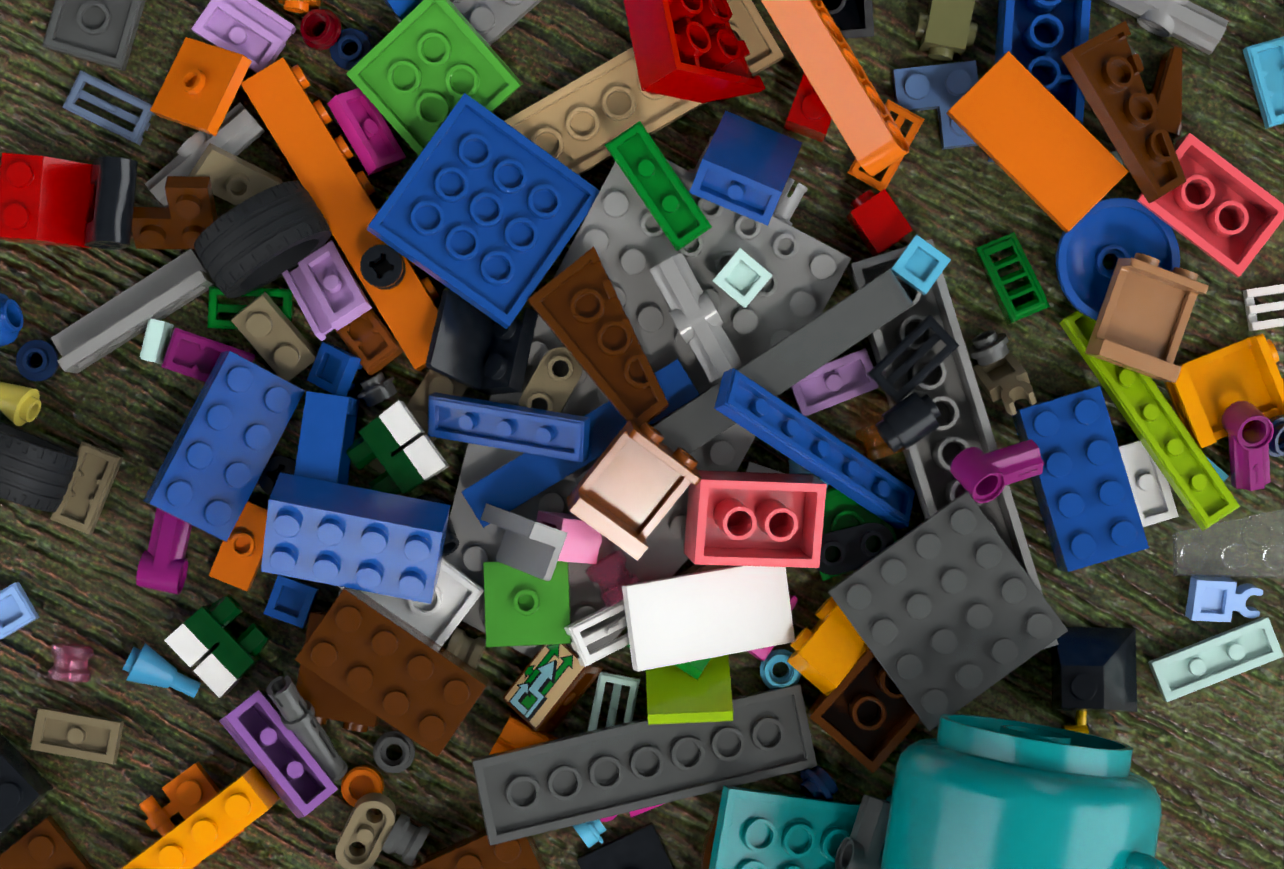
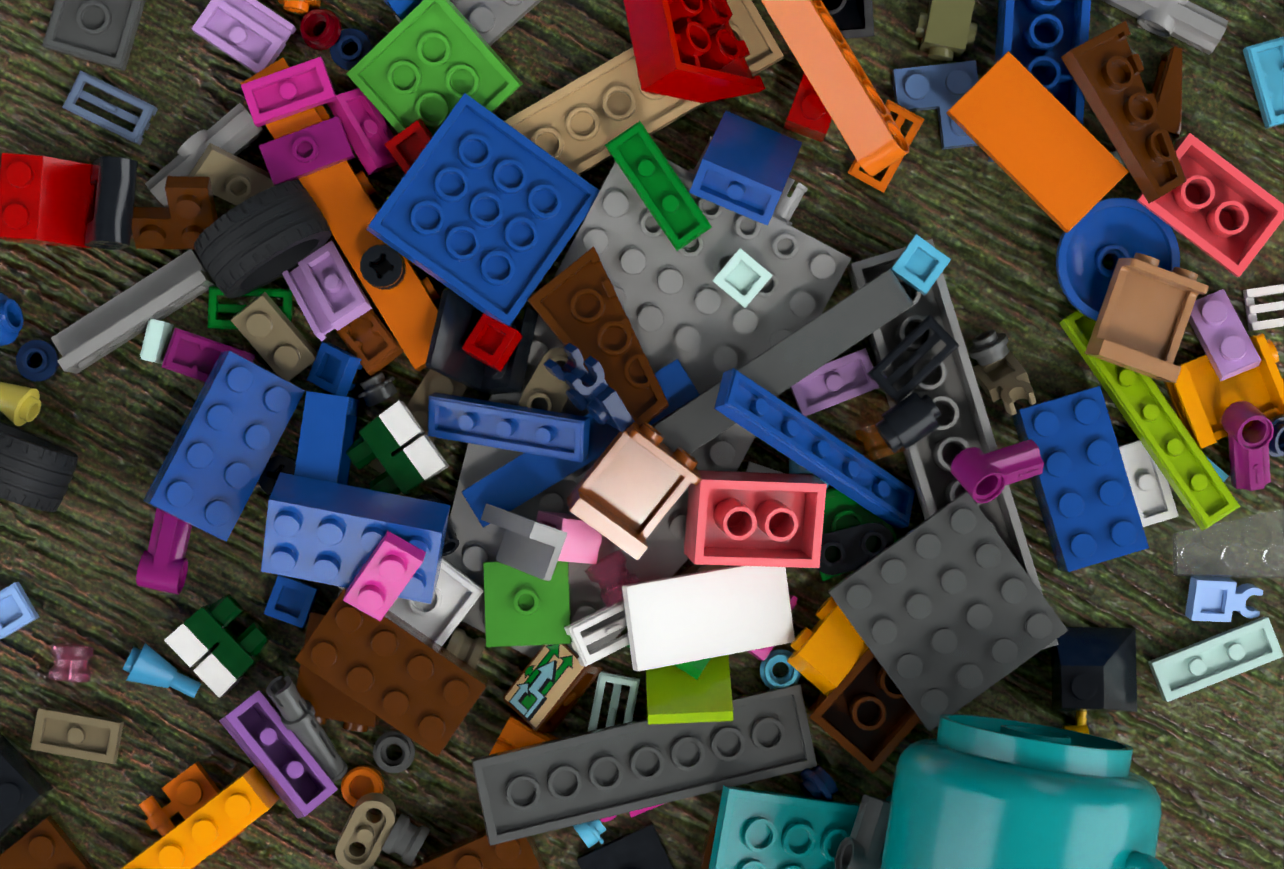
(88, 488): dark tan plate -> none
(201, 86): orange plate -> none
(243, 552): orange plate -> none
(288, 92): none -> dark pink plate
(306, 151): none -> magenta plate
(384, 576): none -> plate
(409, 144): none -> red tile
(492, 342): none -> red tile
(590, 389): none -> dark blue plate
(695, 316): light grey piece -> none
(878, 221): red brick -> none
(1032, 285): green slope -> none
(1223, 336): none -> lavender plate

